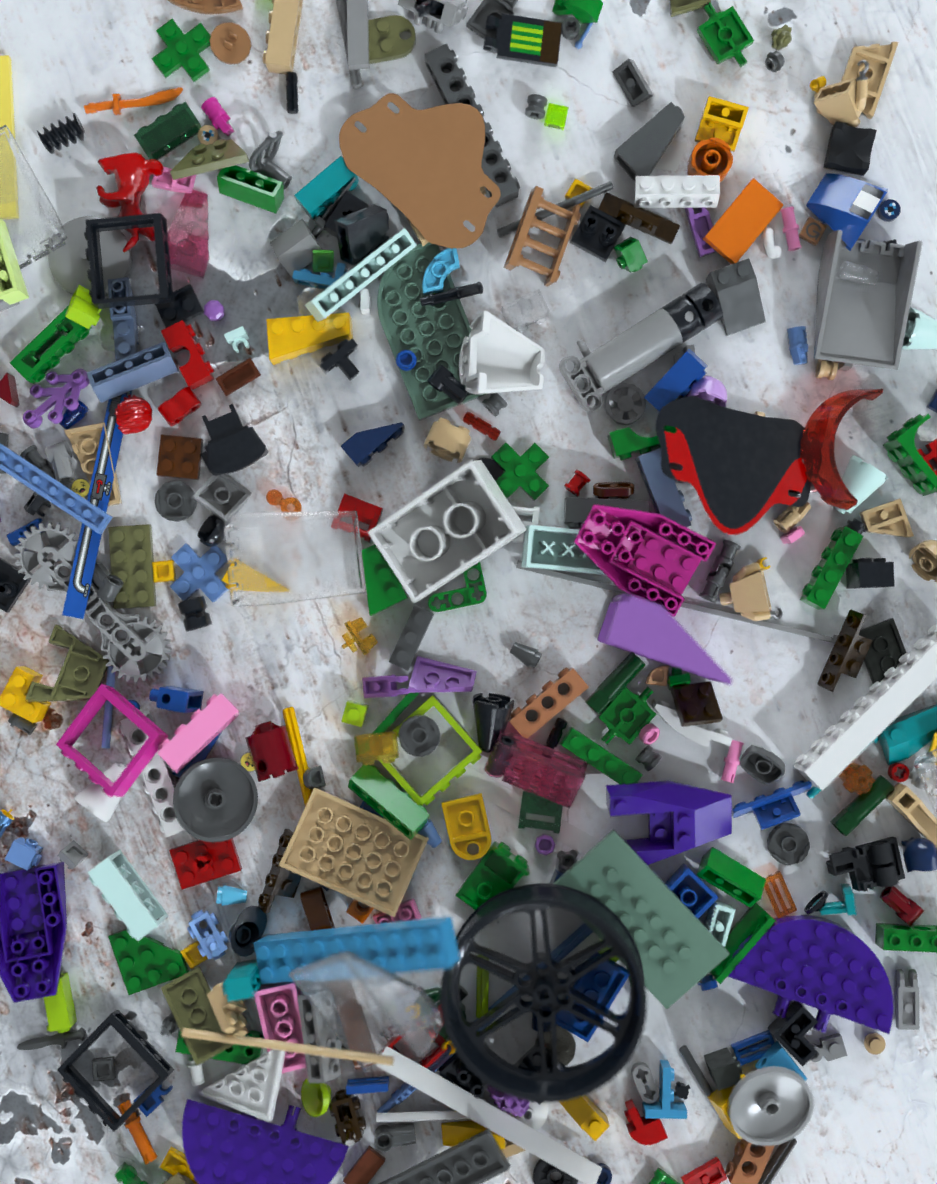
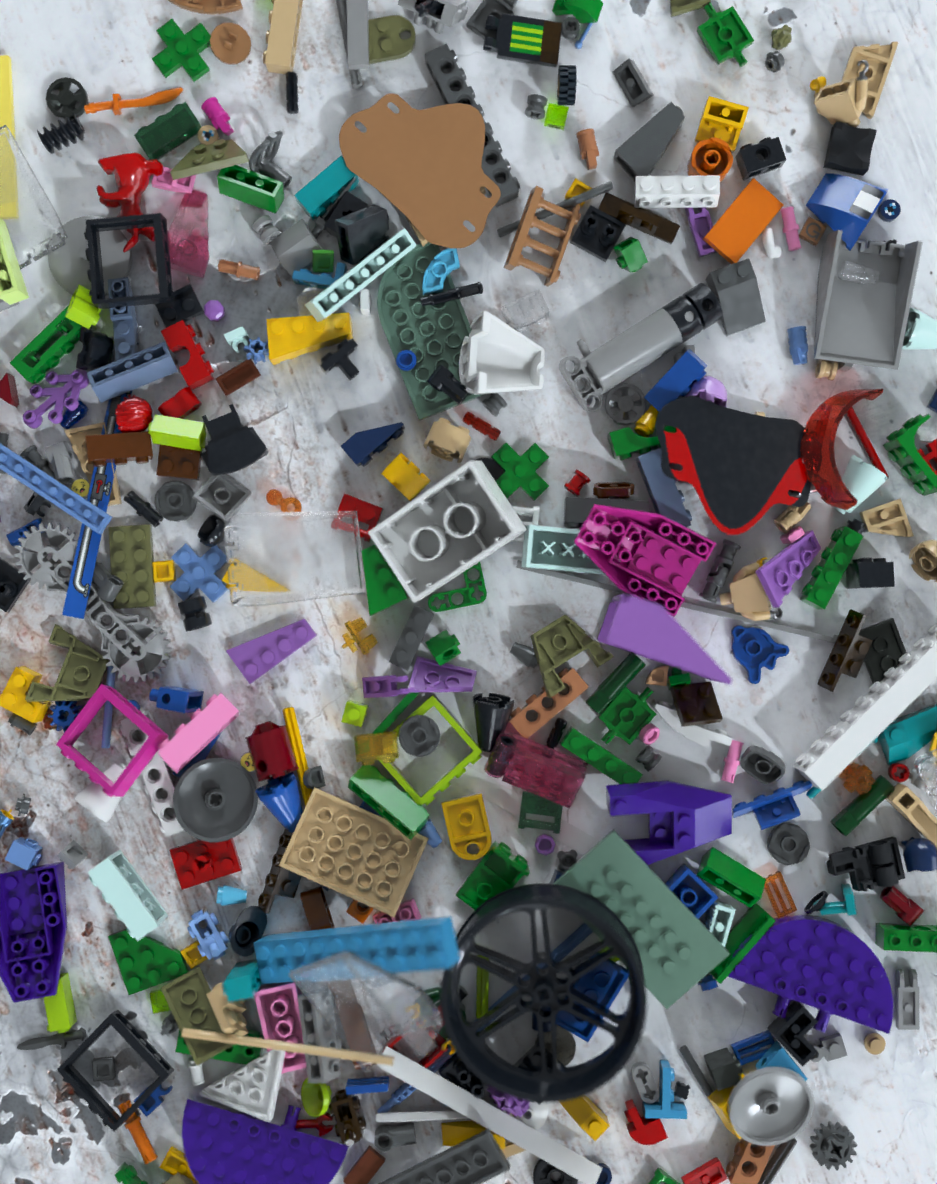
(23, 805): none -> dark grey plate
(59, 712): none -> blue gear
(66, 98): none -> pearl dark grey piece
(95, 350): none -> black cylinder
(119, 448): none -> reddish brown brick
(143, 508): none -> black pin
(158, 1002): none -> clear neon green tile
(178, 432): none -> lime brick
(239, 269): none -> nougat axle
(260, 356): none -> medium blue gear
(266, 229): none -> light grey wheel
(267, 651): none -> medium lavender wing
(282, 800): none -> blue cone
(316, 1123): none -> red bar
(405, 476): none -> yellow brick
(443, 647): none -> green brick
(560, 643): none -> olive wing
(566, 85): none -> black wheel
(588, 147): none -> nougat hinge
(646, 424): none -> yellow cone
(752, 166): none -> black brick
(754, 650): none -> blue tile
(787, 567): none -> medium lavender wing
(823, 1148): none -> dark grey gear
(865, 440): none -> red bar

